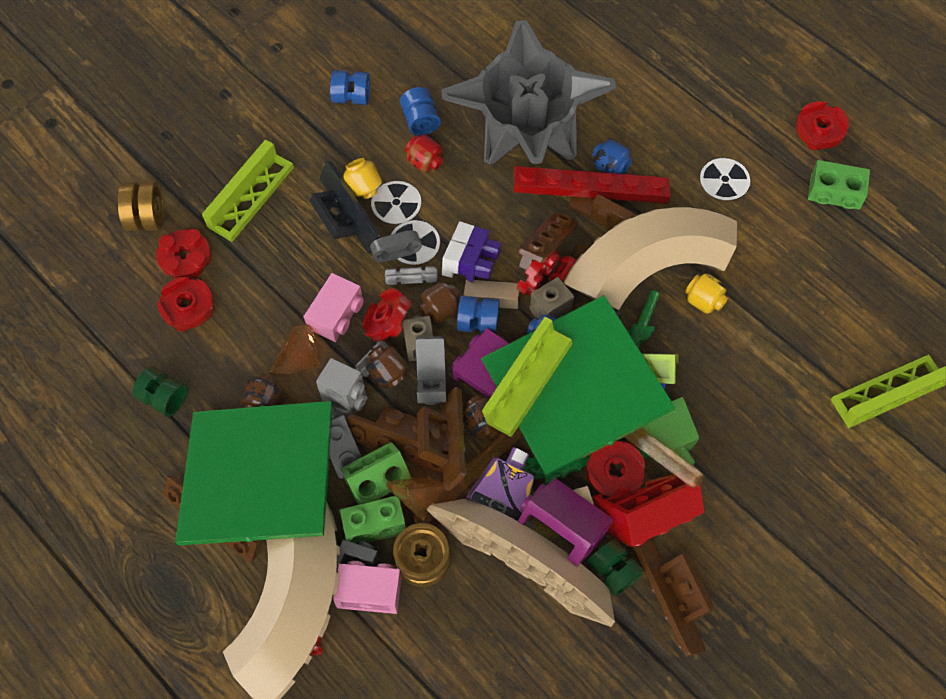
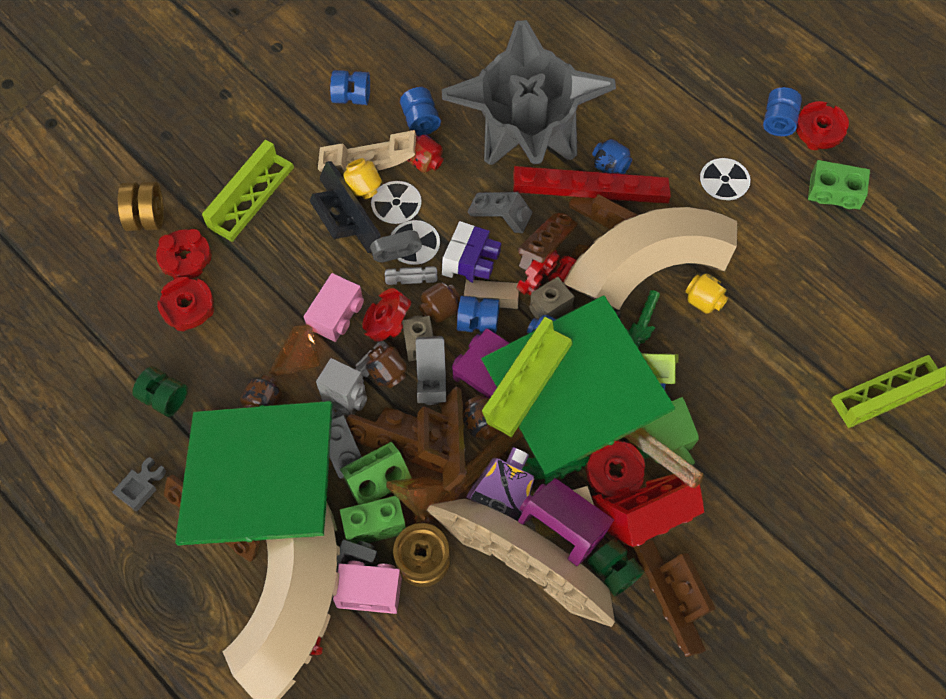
(137, 488): none -> dark grey plate
(383, 155): none -> tan slope
(505, 204): none -> dark grey bracket
(782, 112): none -> blue wheel

